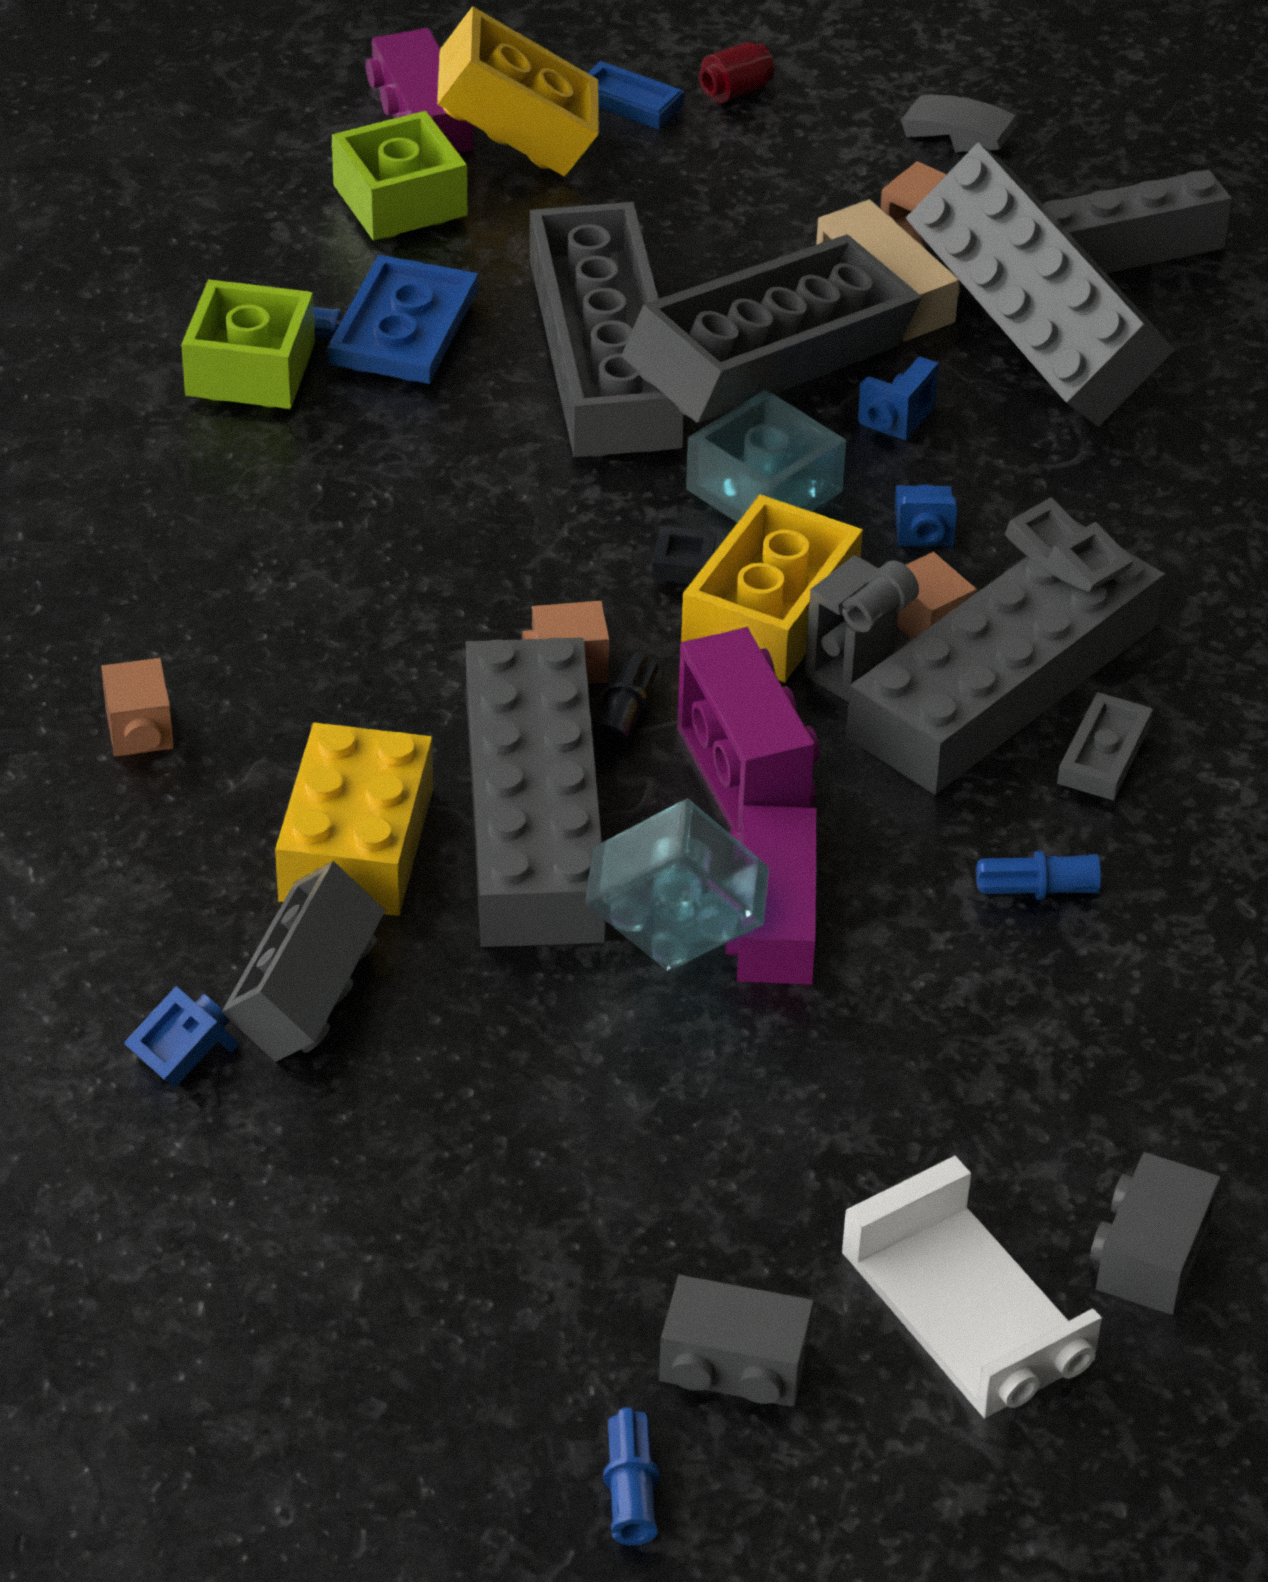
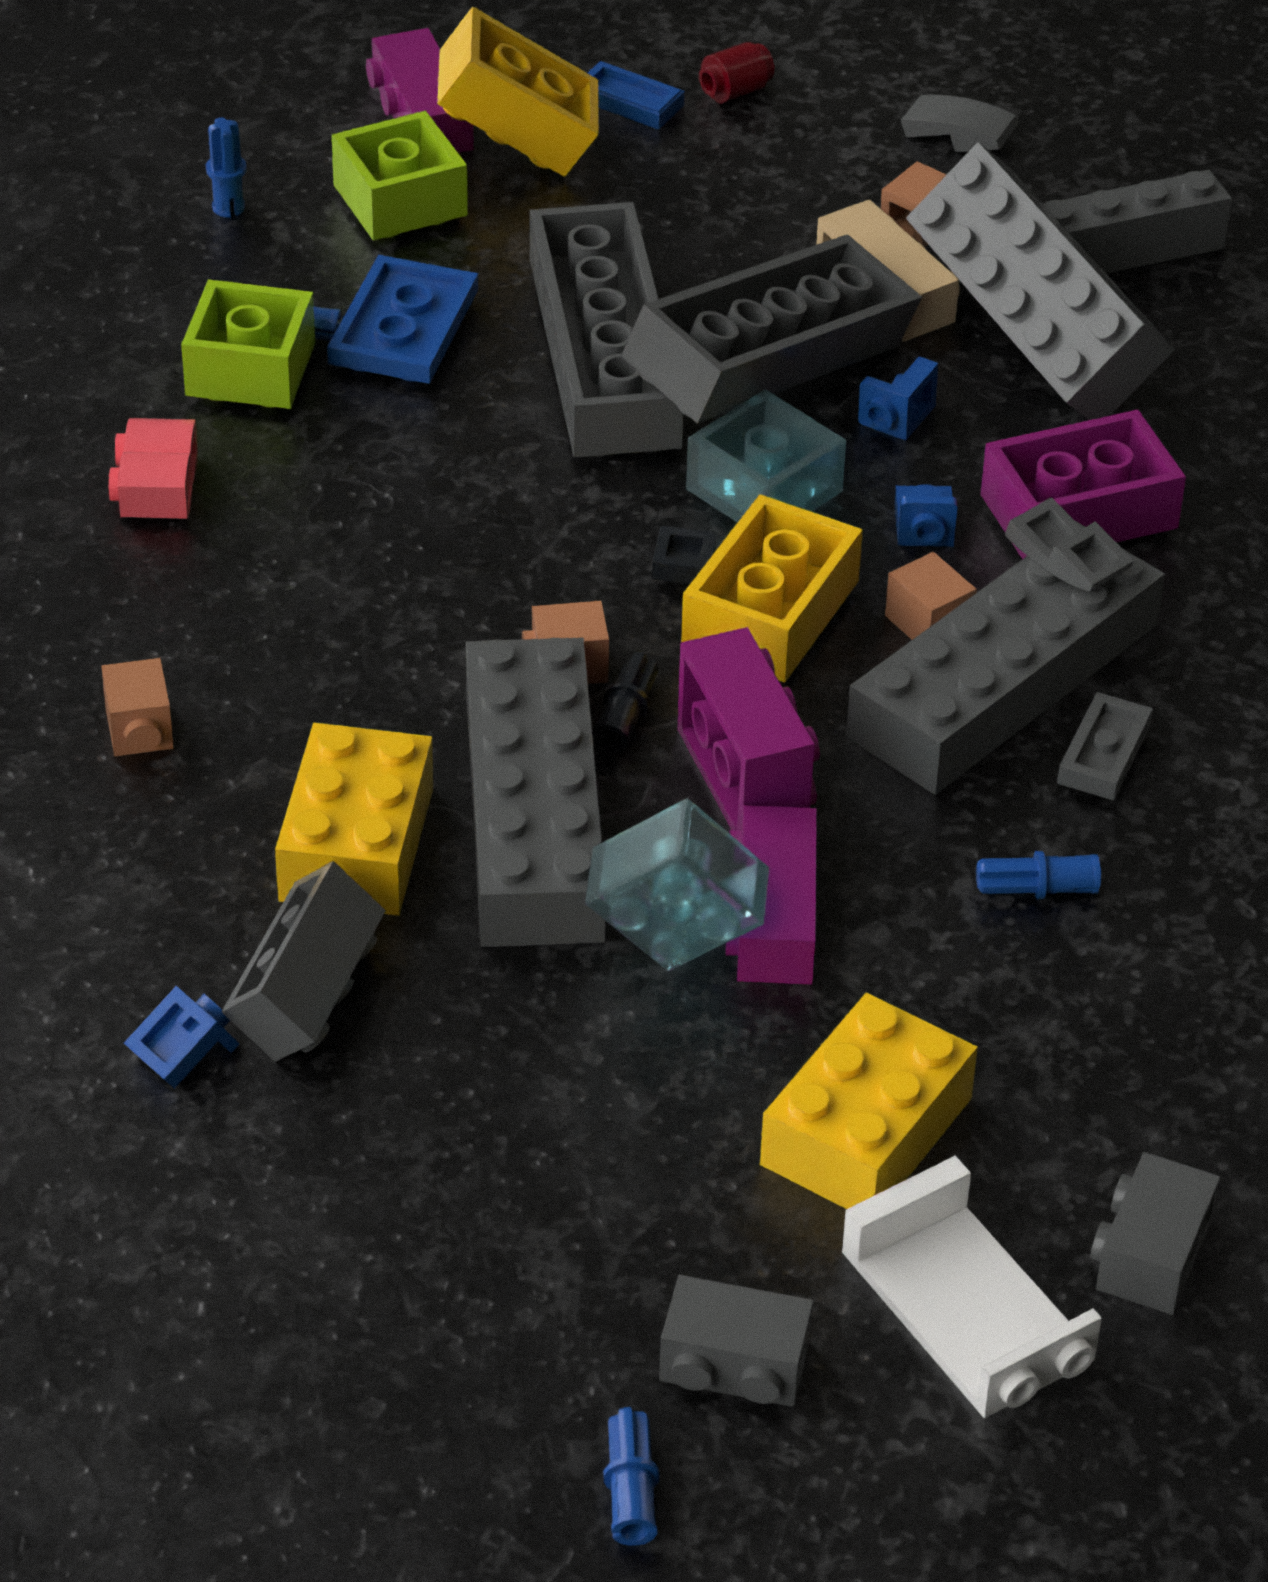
(154, 468): none -> coral brick
(226, 167): none -> blue axle
(855, 621): dark grey hinge -> none
(868, 1104): none -> yellow brick
(1094, 469): none -> magenta brick

